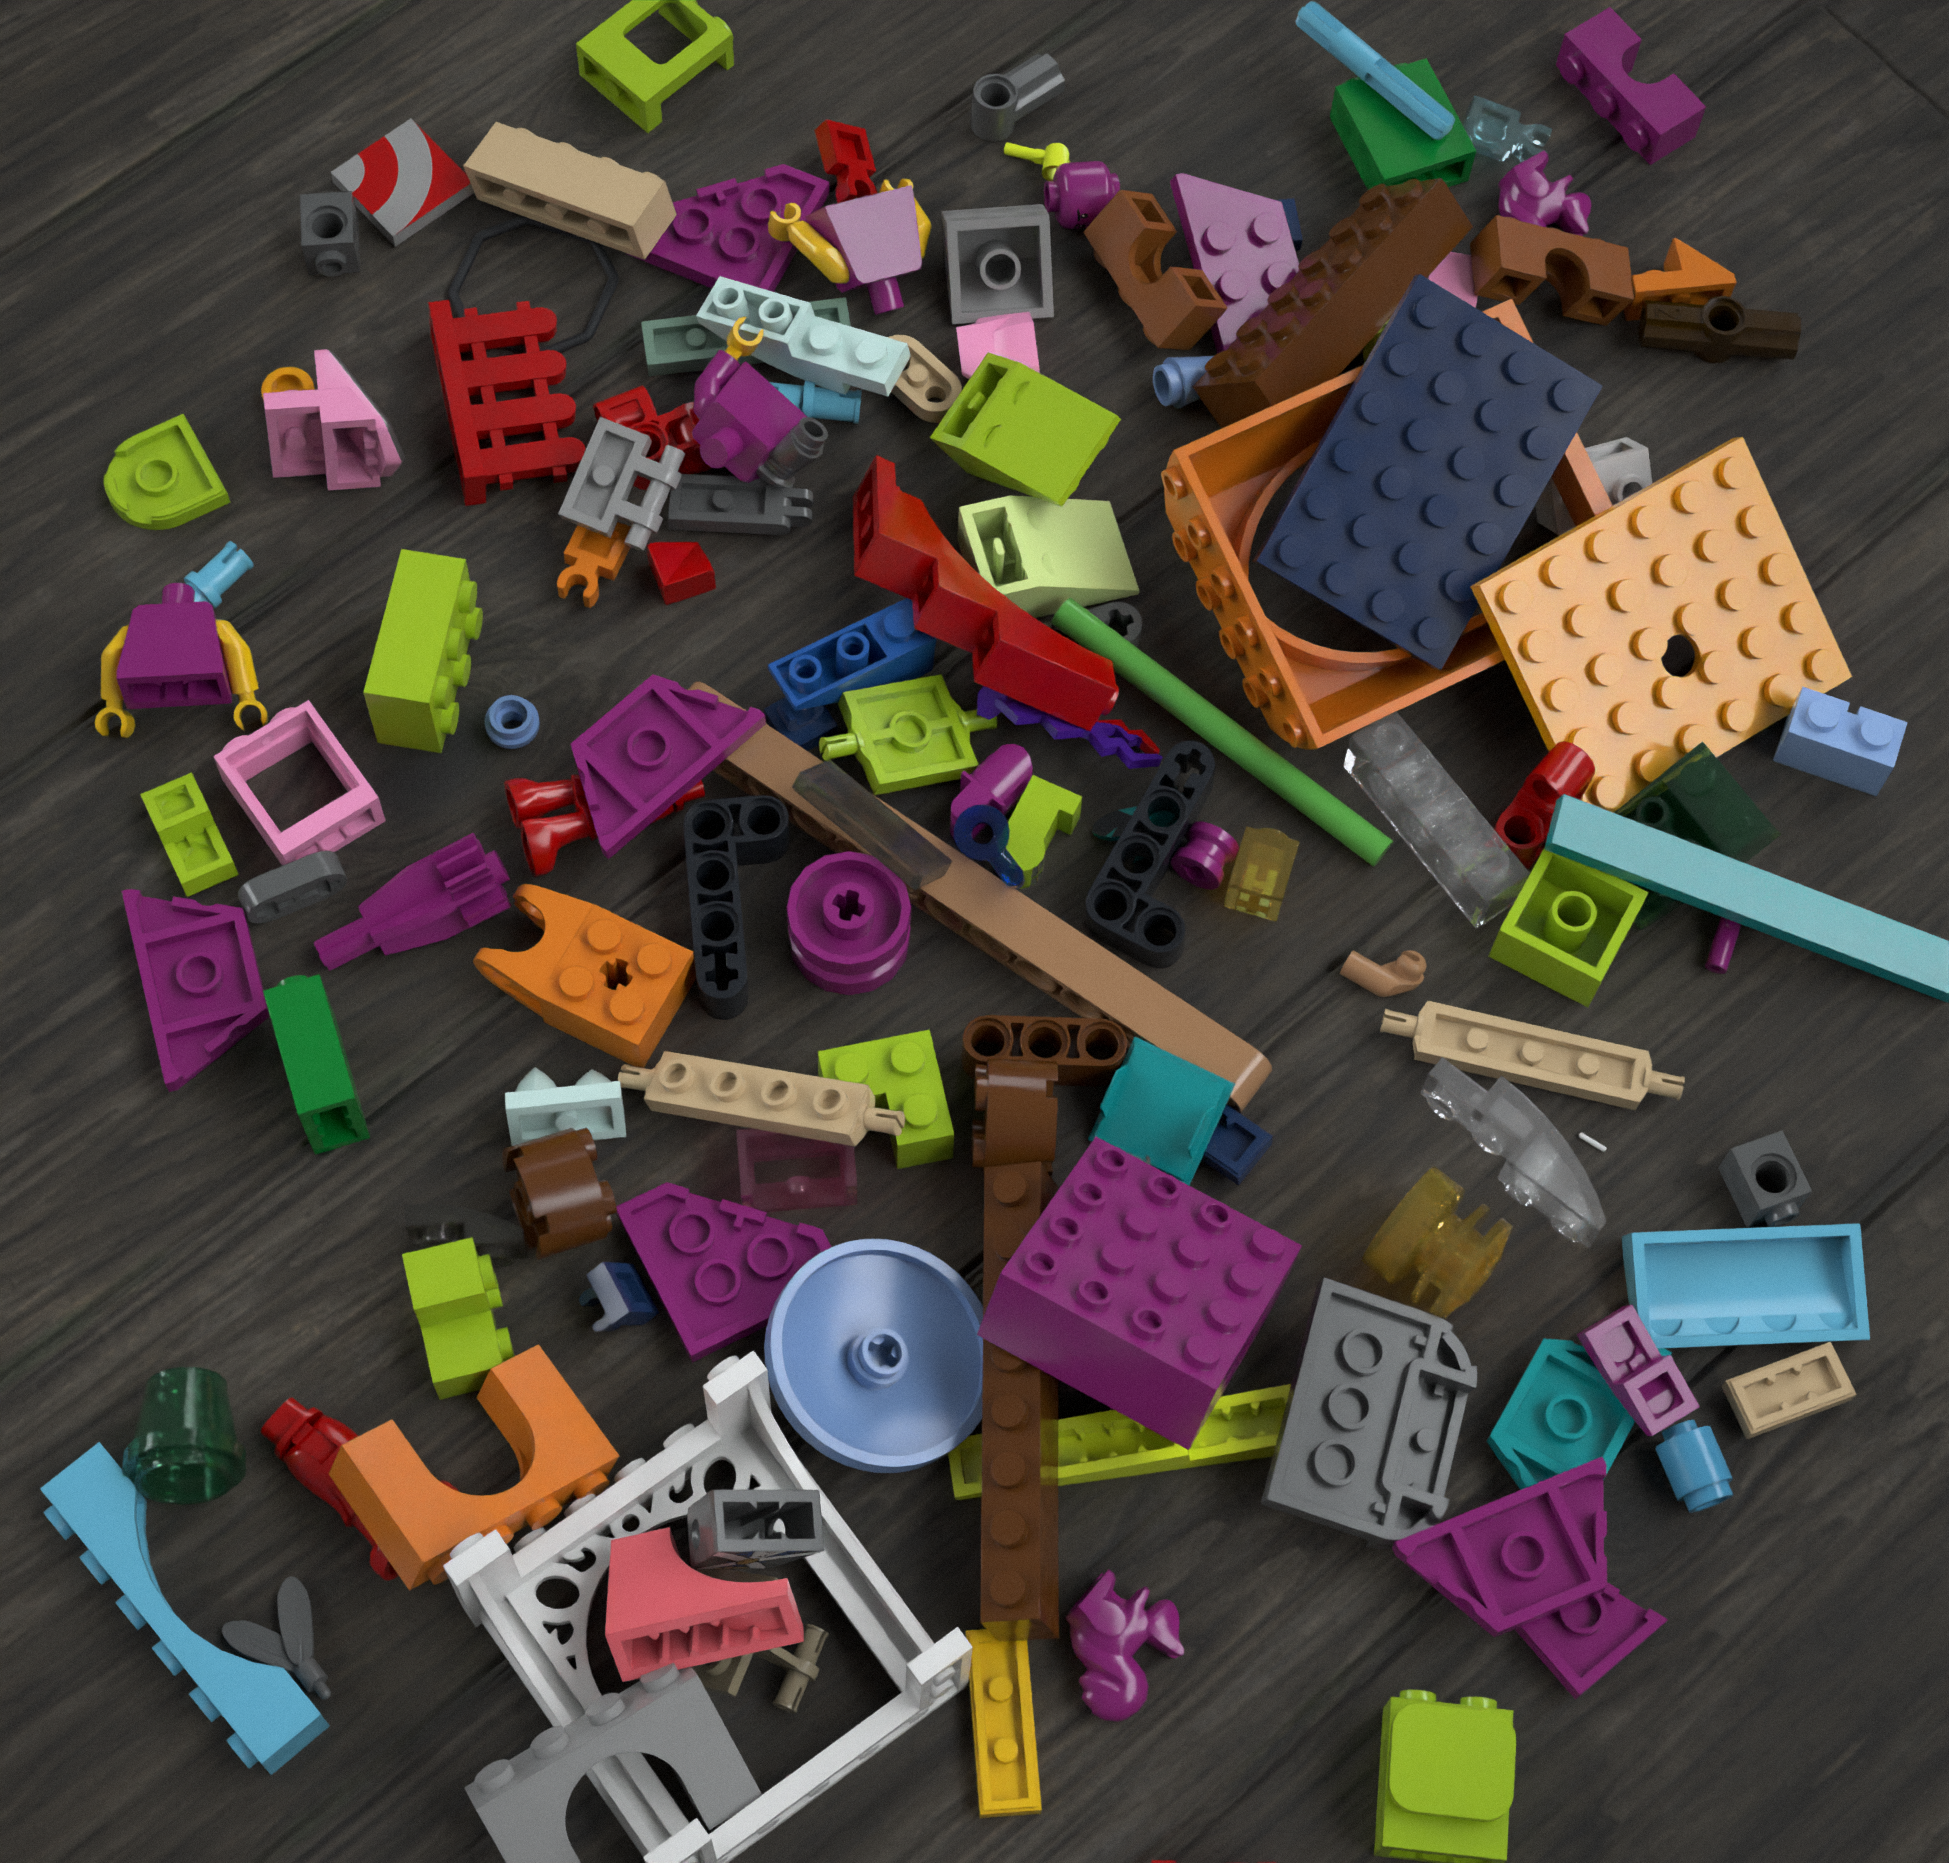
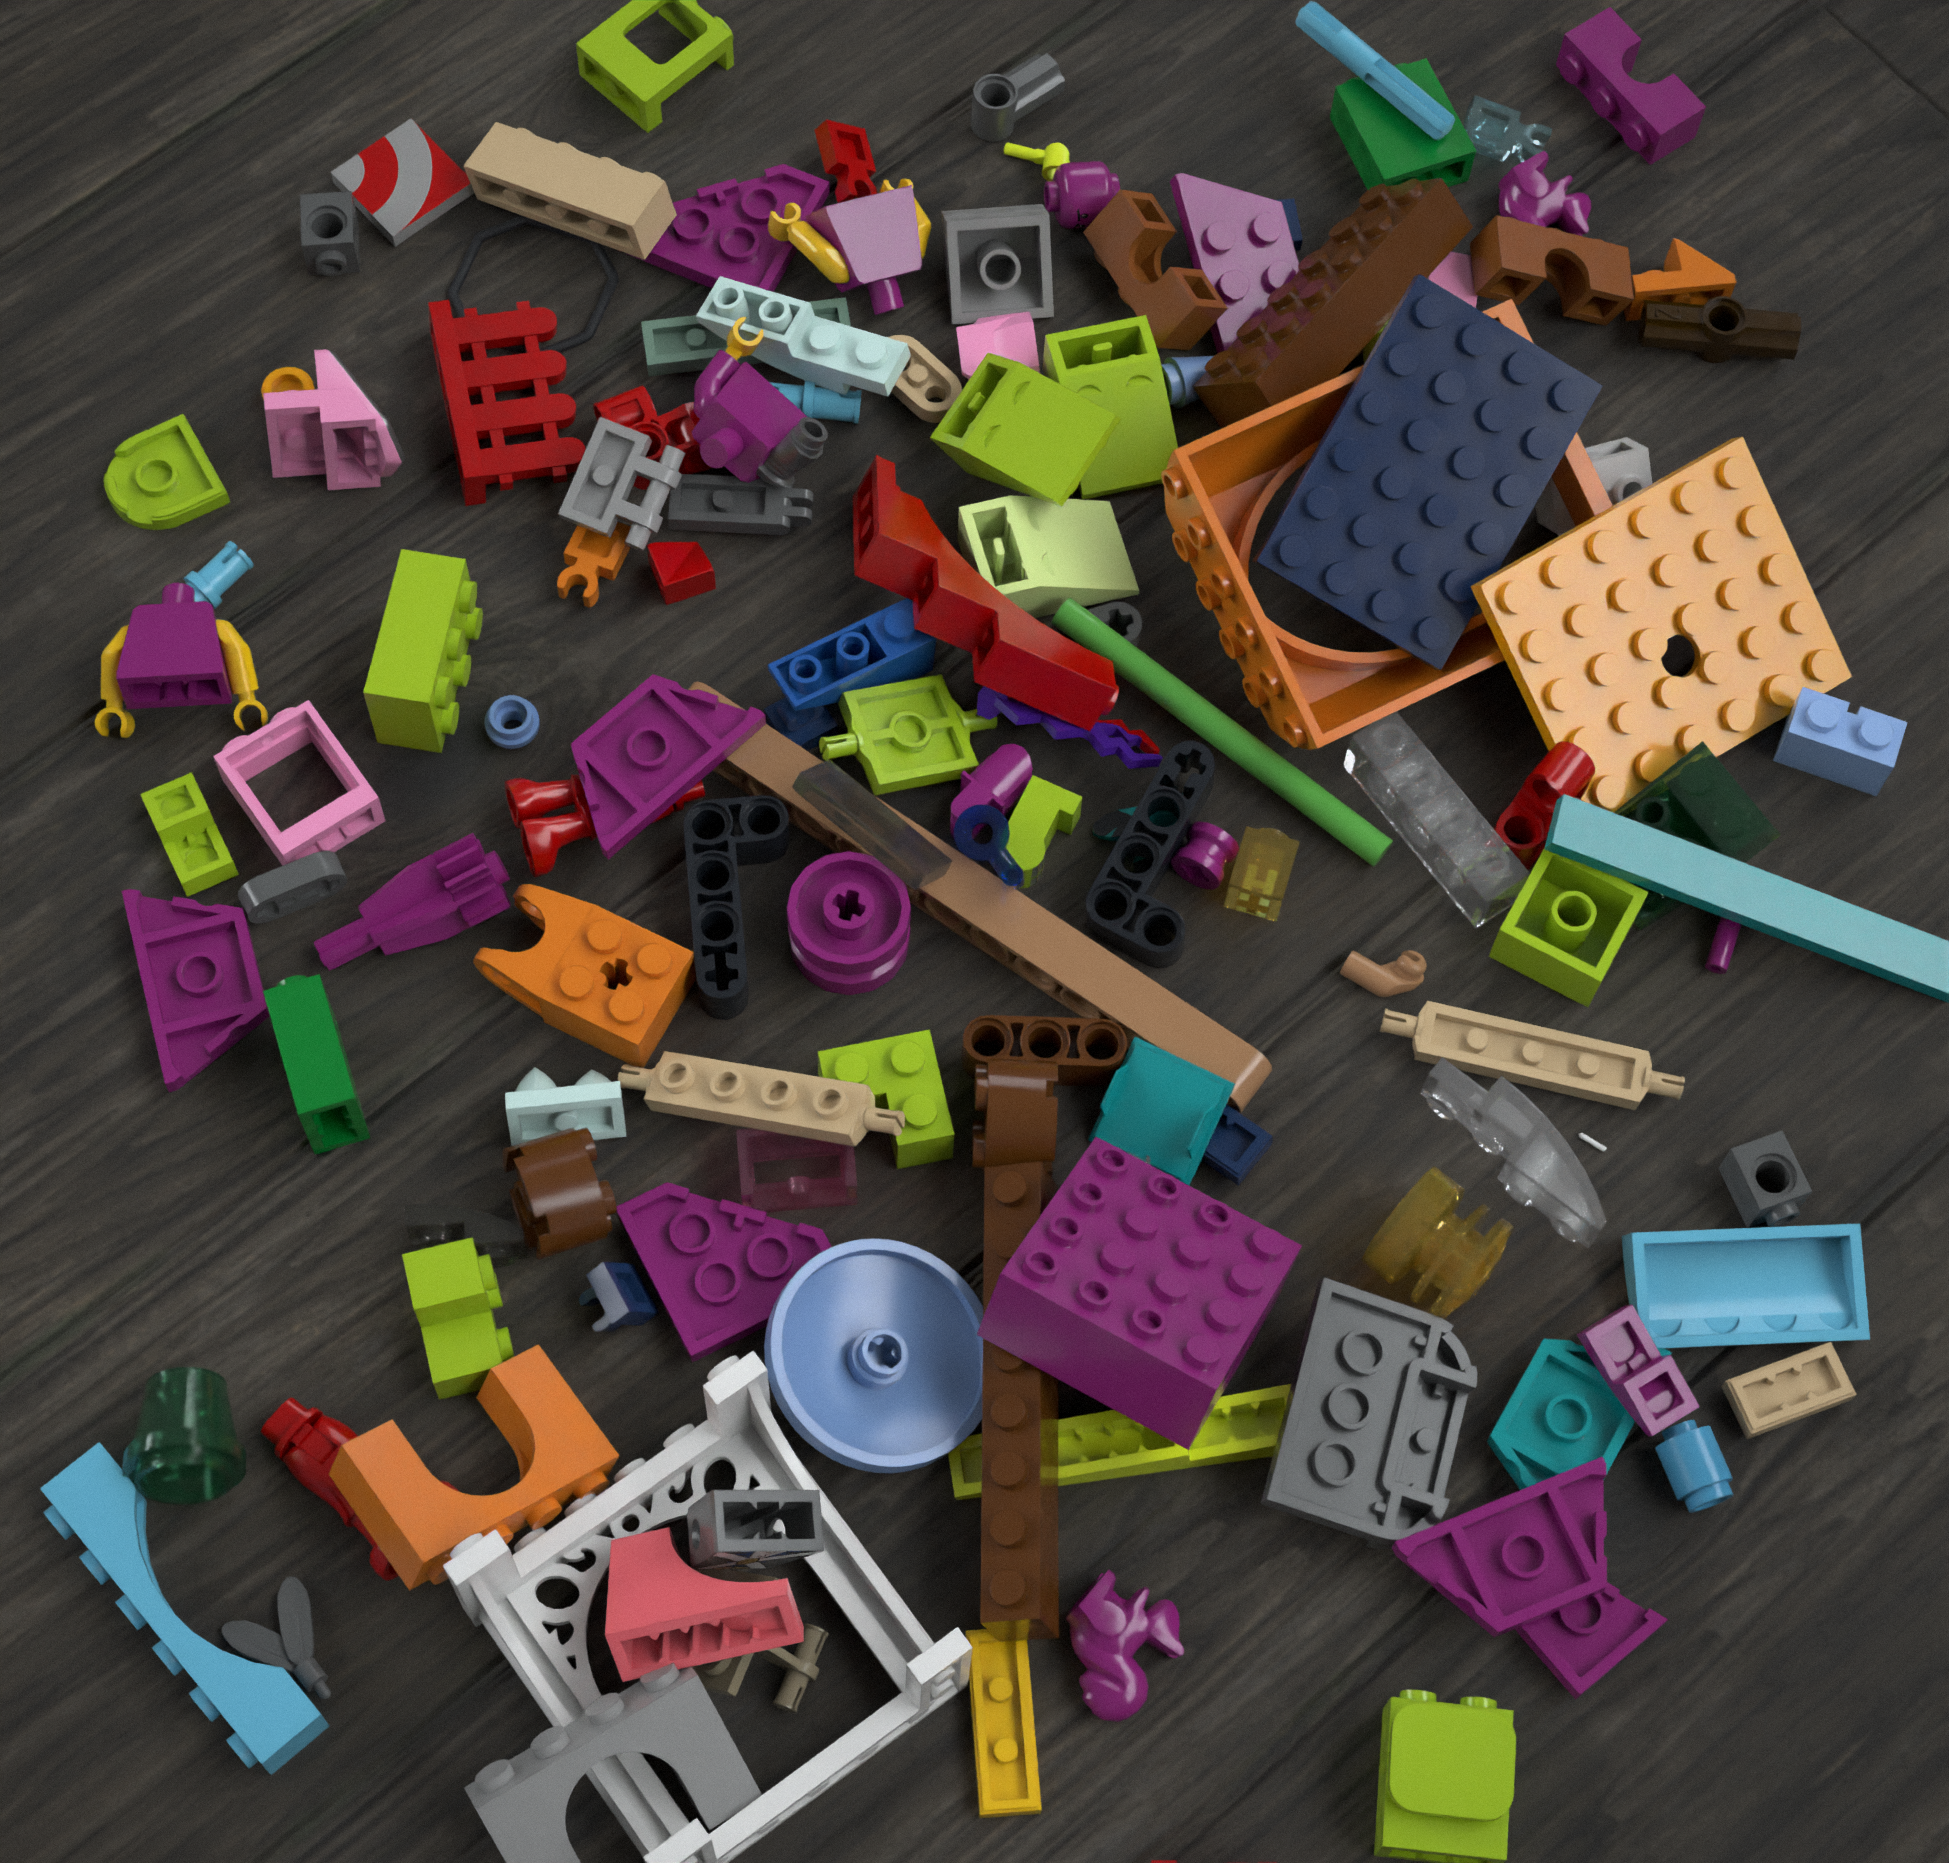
(1123, 373): none -> lime slope

